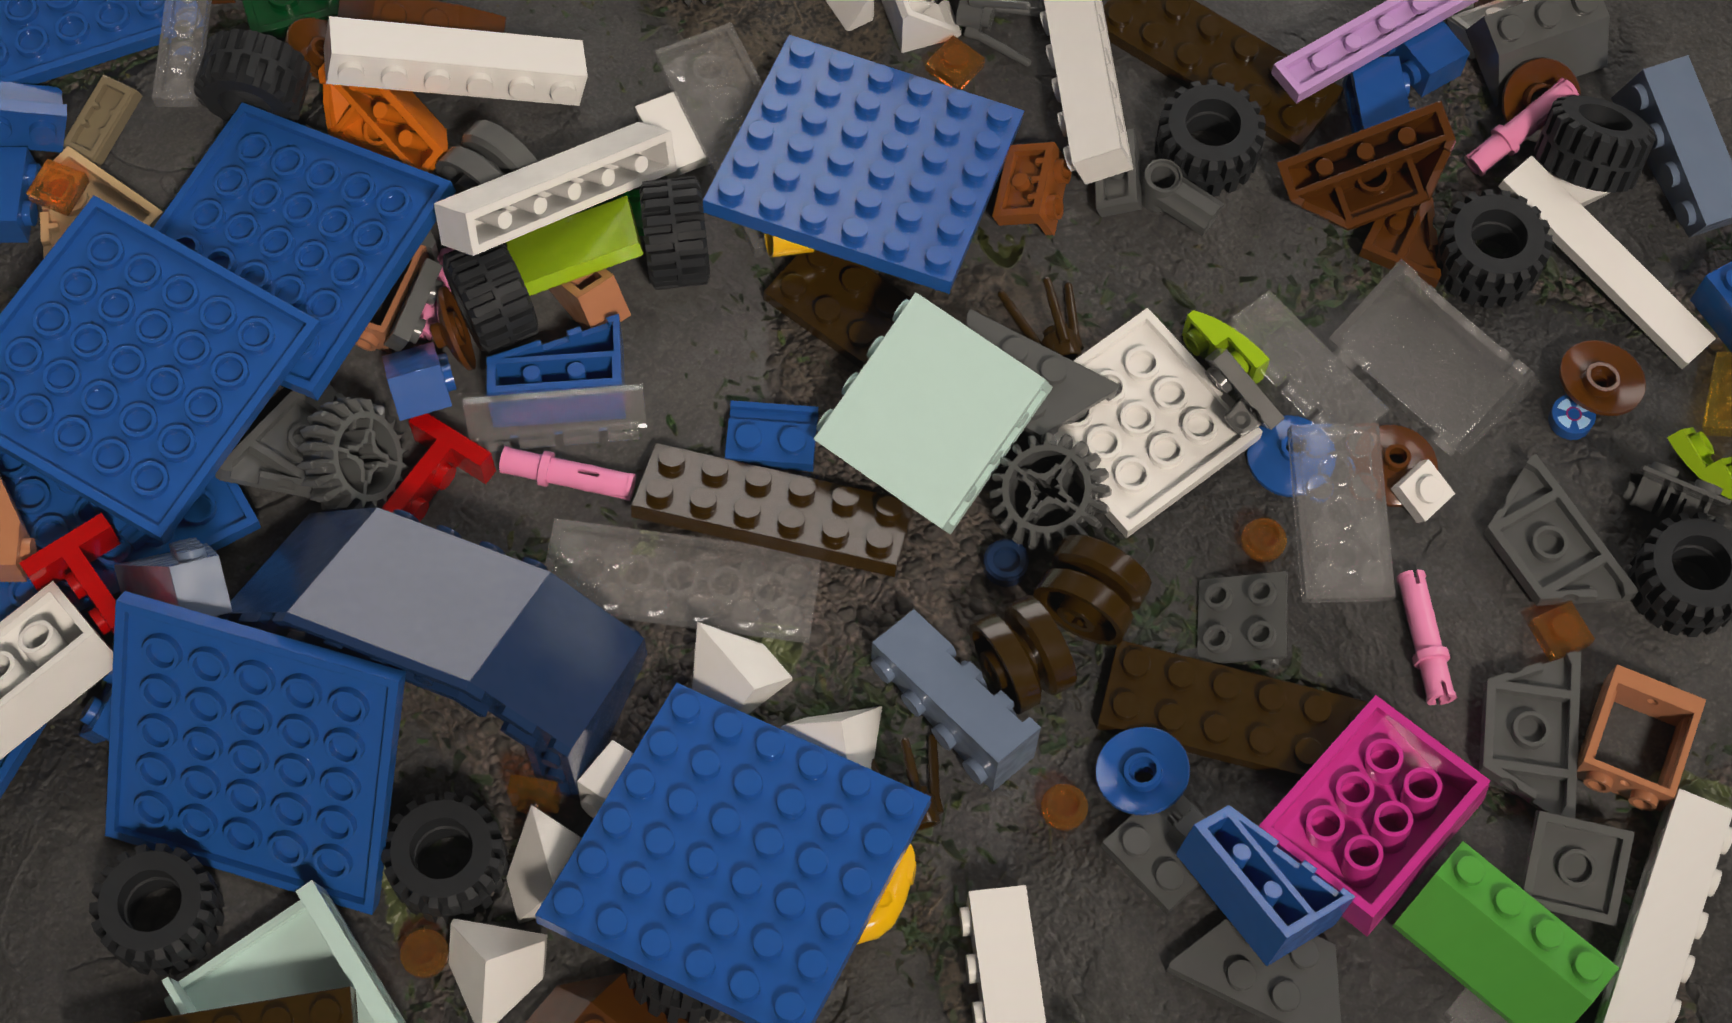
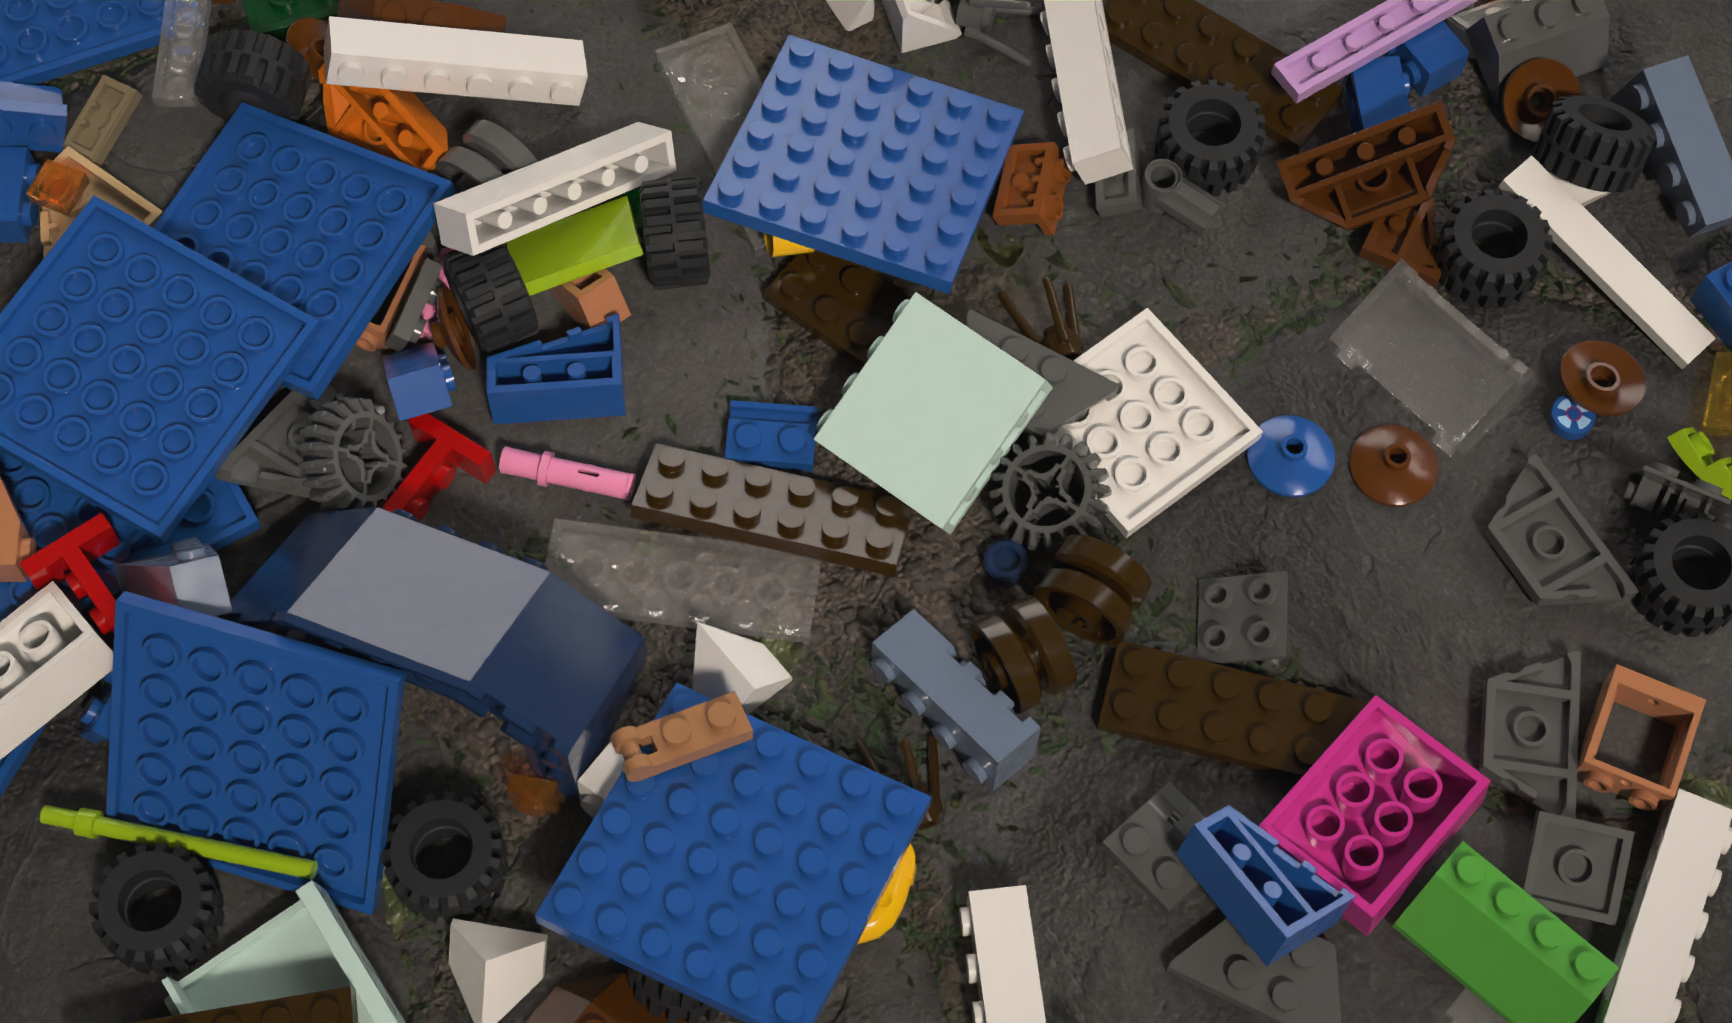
(92, 823): none -> lime bar
(424, 953): clear orange plate -> none
(538, 862): white slope -> none
(543, 415): clear windscreen -> none
(667, 114): white tile -> none
(682, 737): none -> medium nougat plate
(844, 733): white slope -> none
(955, 63): clear orange plate -> none
(1064, 807): clear orange plate -> none
(1139, 752): blue dish -> none
(1205, 334): lime slope -> none
(1252, 406): dark grey hinge -> none
(1263, 539): clear orange plate -> none
(1314, 371): clear windscreen -> none
(1340, 513): clear plate -> none
(1422, 491): white plate -> none
(1429, 652): bright pink pin -> none
(1507, 138): bright pink pin -> none
(1561, 631): clear orange plate -> none

